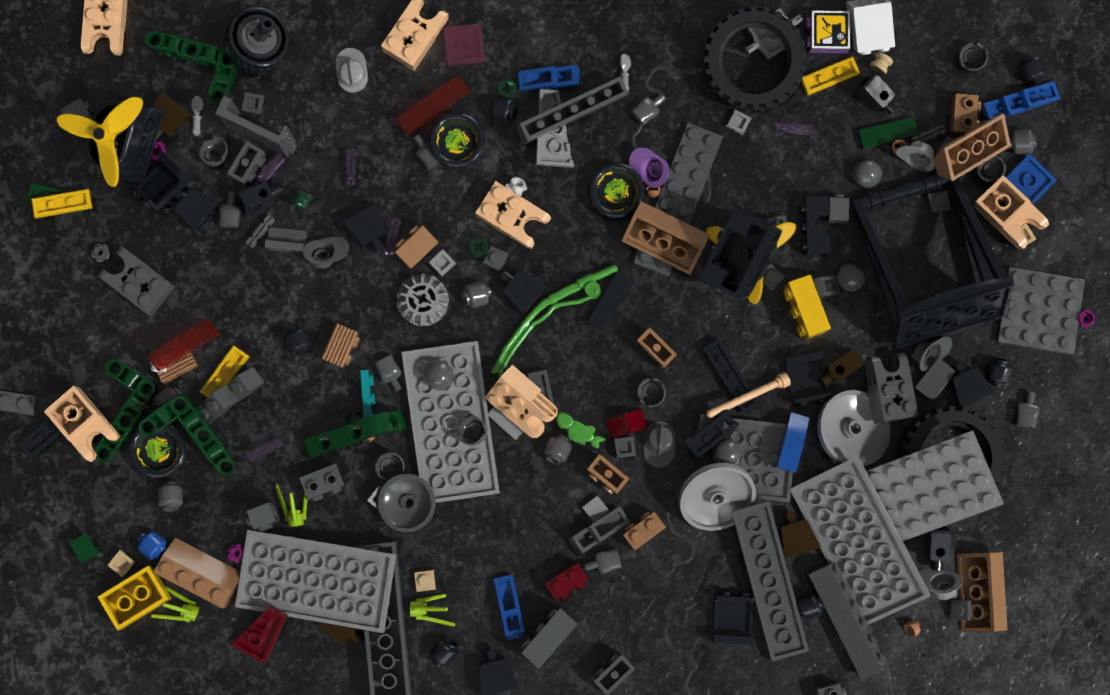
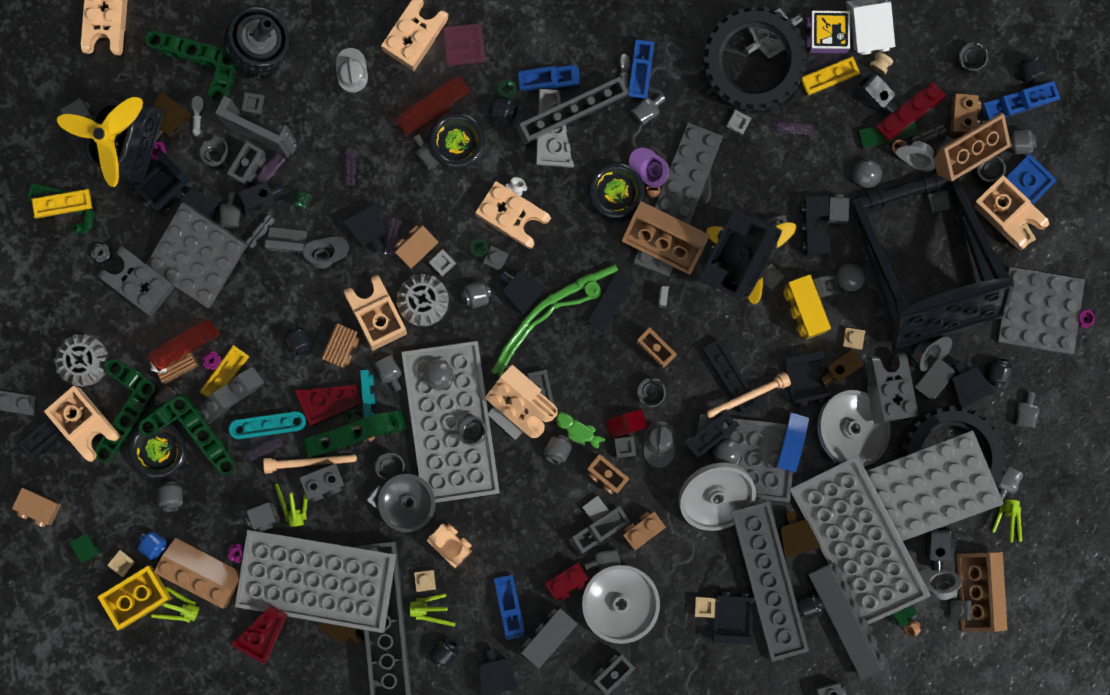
(36, 507): none -> medium nougat brick
(85, 225): none -> dark green arm
(94, 371): none -> light grey gear
(196, 254): none -> flat silver plate
(211, 365): none -> magenta plate
(267, 425): none -> teal plate
(272, 465): none -> light nougat piece
(327, 402): none -> dark red wing
(374, 309): none -> light nougat brick
(449, 544): none -> light nougat brick
(620, 604): none -> light grey dish
(641, 69): none -> blue slope
(663, 294): none -> light grey tile
(704, 607): none -> tan plate
(853, 338): none -> tan plate
(902, 616): none -> dark green panel
(910, 111): none -> dark red plate
(1010, 481): none -> dark grey piece
(1011, 509): none -> lime plant

